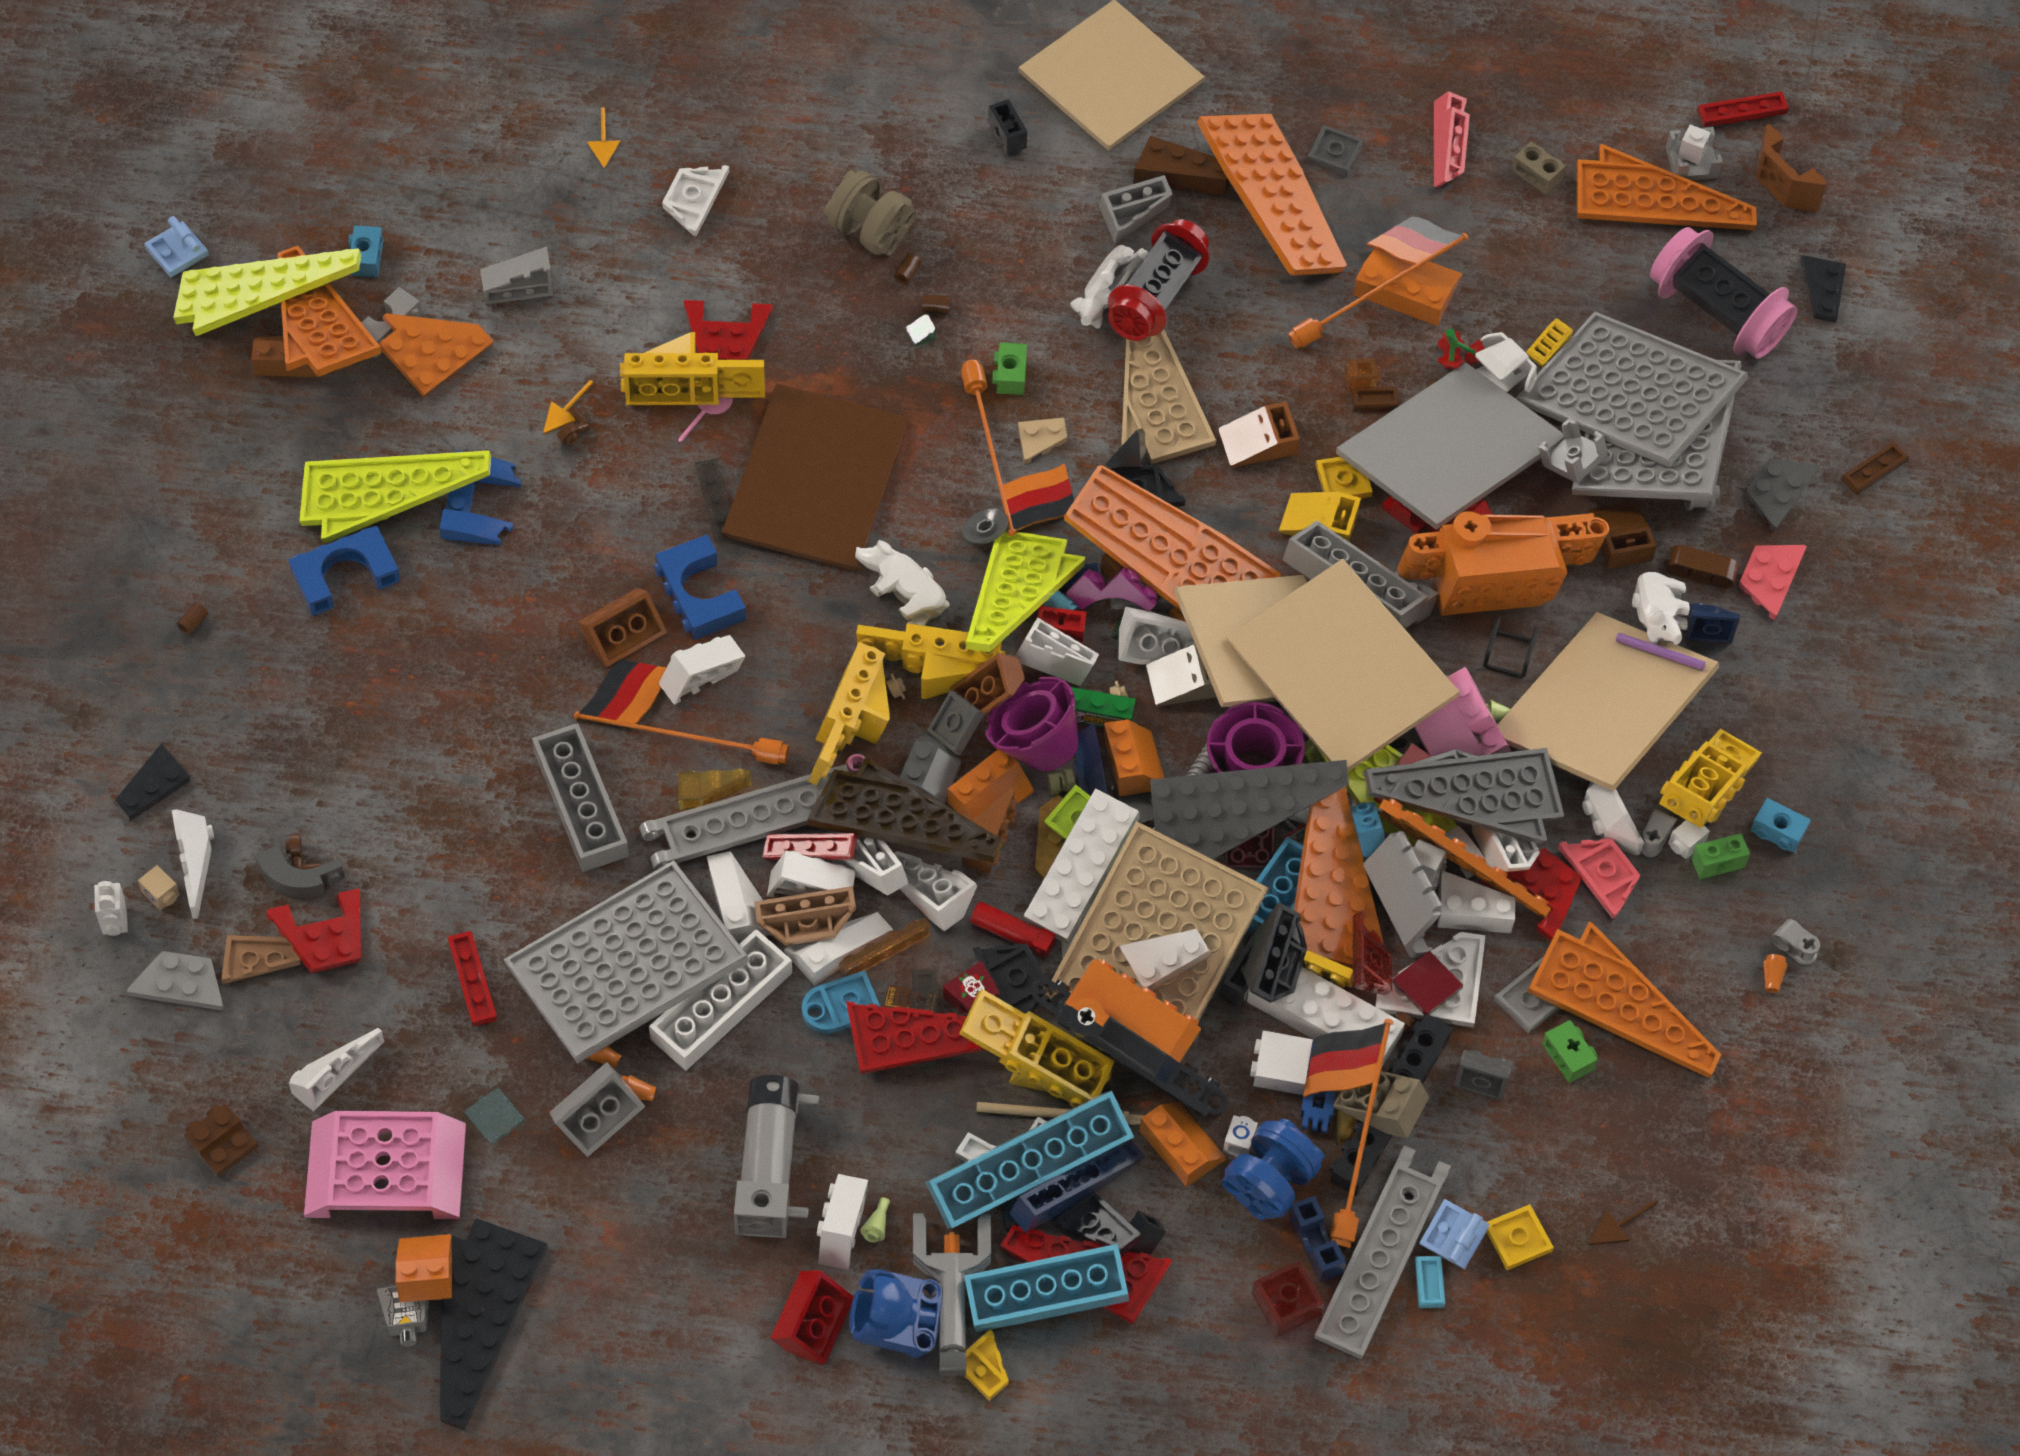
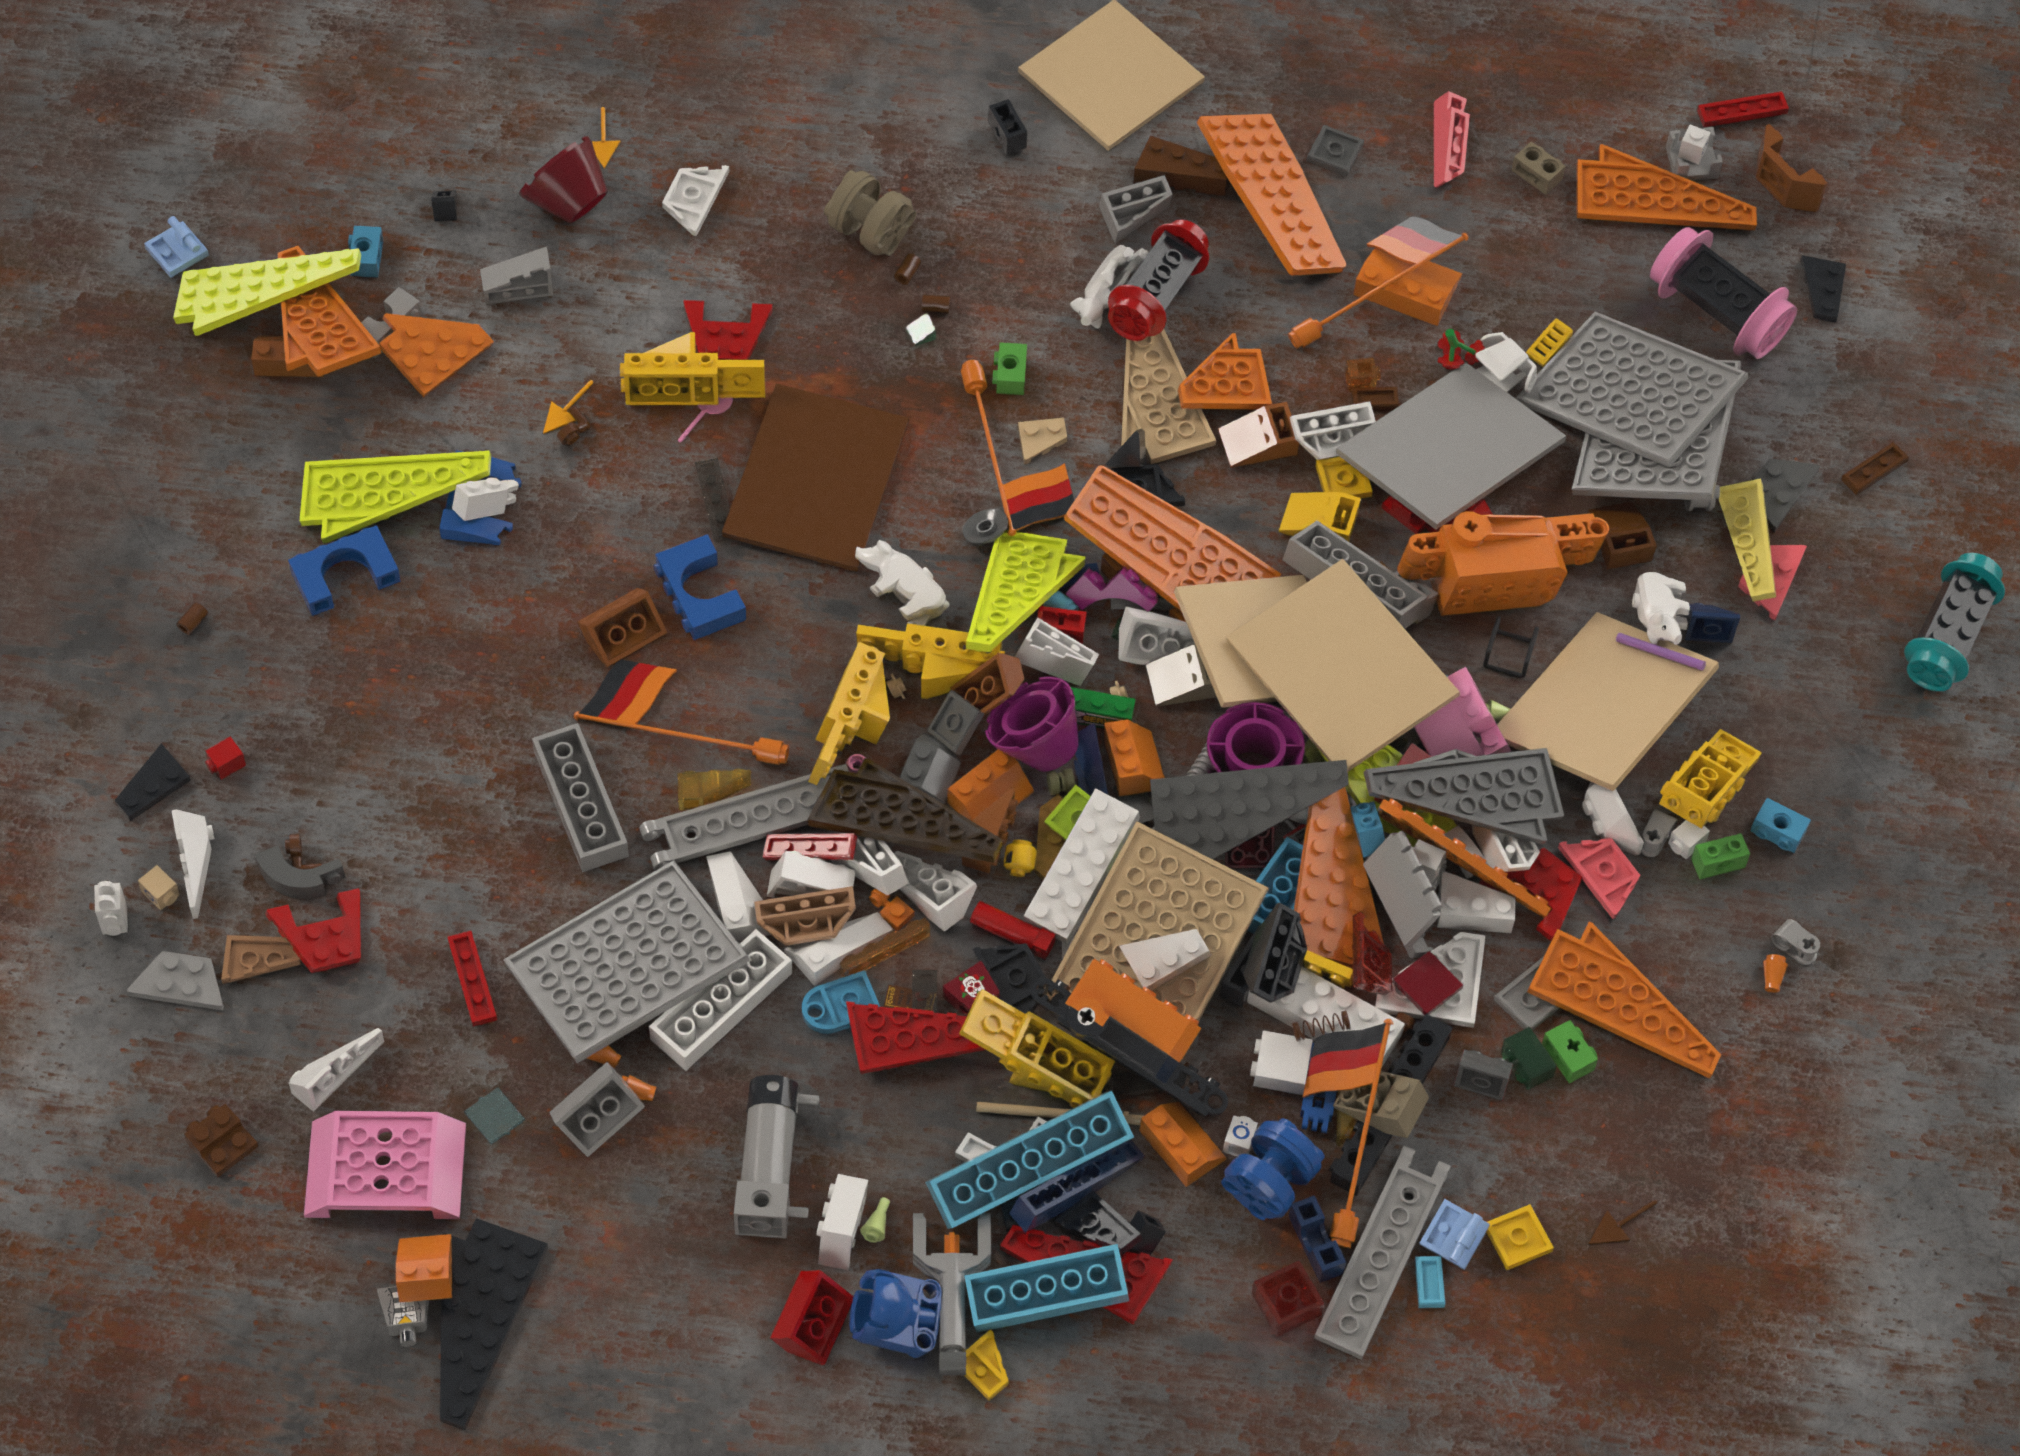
(224, 758): none -> red brick
(444, 205): none -> black slope
(483, 498): none -> white hinge
(568, 183): none -> dark red cone
(700, 665): white wedge -> none
(895, 912): none -> orange plate
(1020, 857): none -> yellow head
(1227, 380): none -> orange wing
(1327, 429): none -> white wedge
(1345, 1018): none -> reddish brown piece
(1528, 1058): none -> clear green piece
(1574, 454): light grey panel -> none
(1702, 566): reddish brown beam -> none
(1748, 526): none -> light yellow wing
(1954, 621): none -> brick

